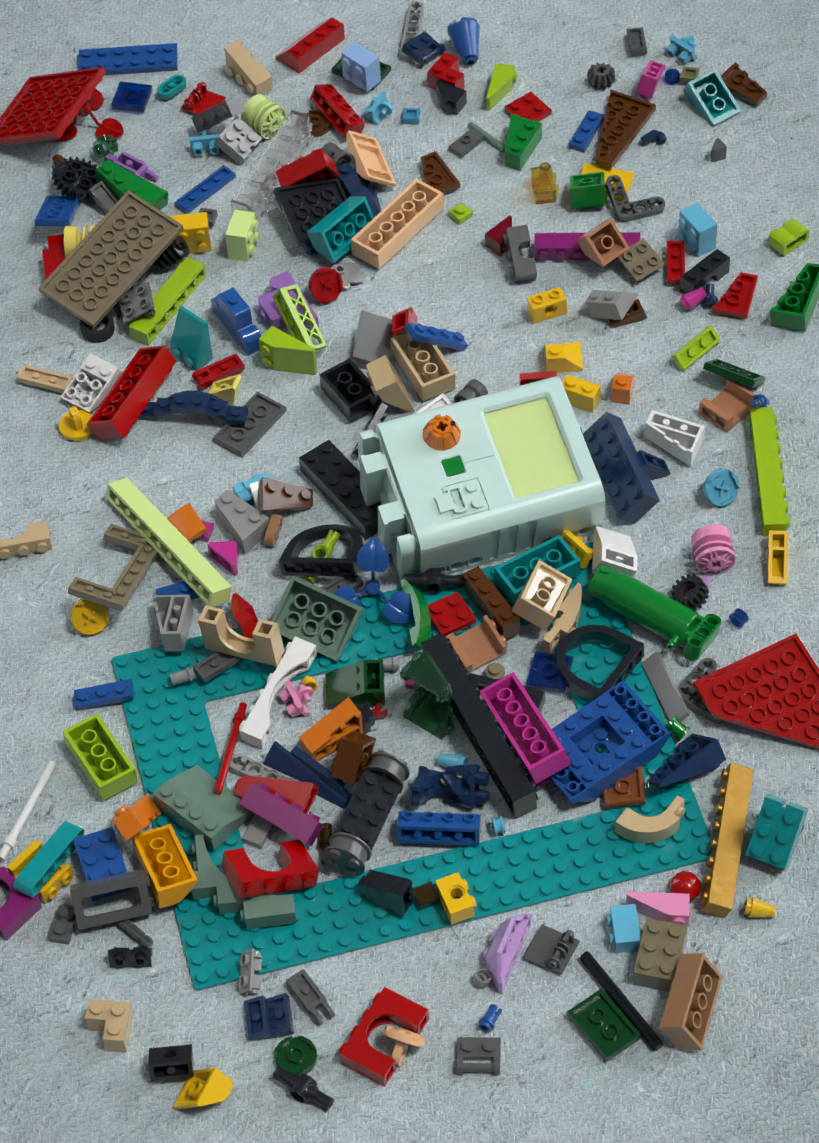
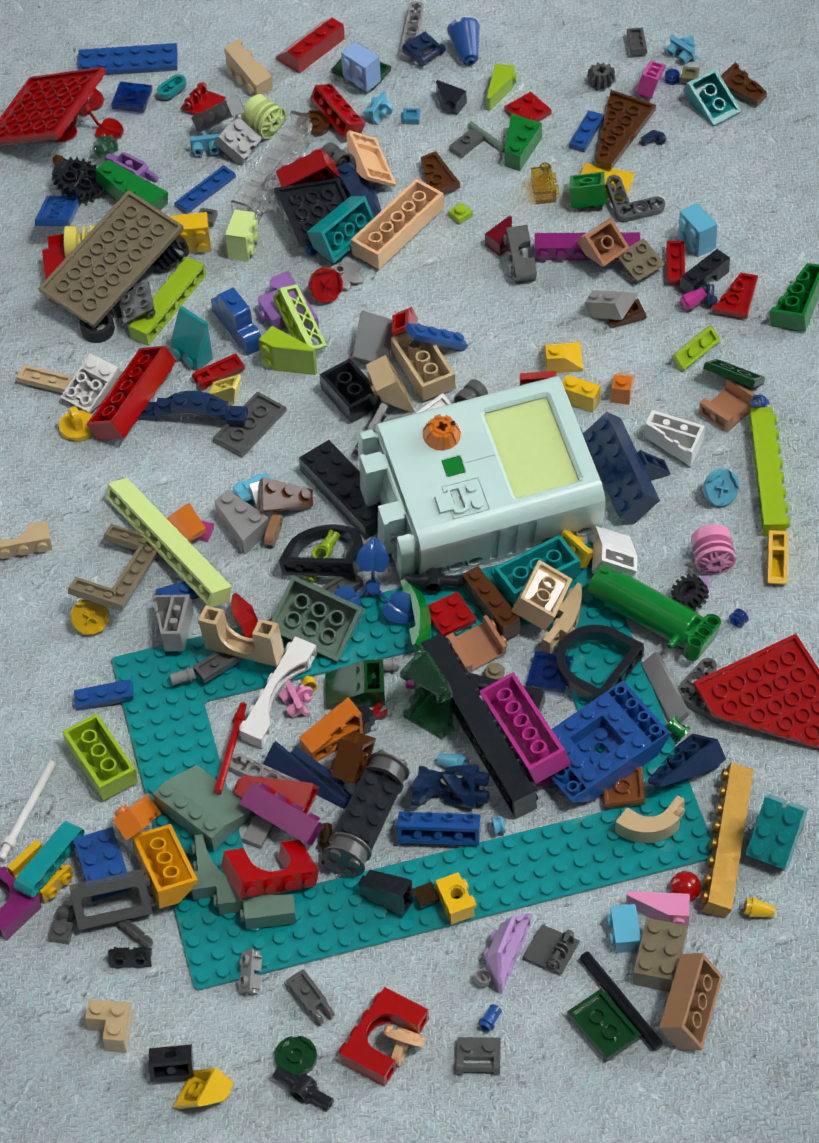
(103, 196): dark grey tile -> none
(226, 554): dark pink slope -> none
(268, 1017): dark blue slope -> none
(446, 70): red brick -> none
(546, 305): yellow brick -> none
(718, 151): dark grey slope -> none
(788, 237): lime brick -> none

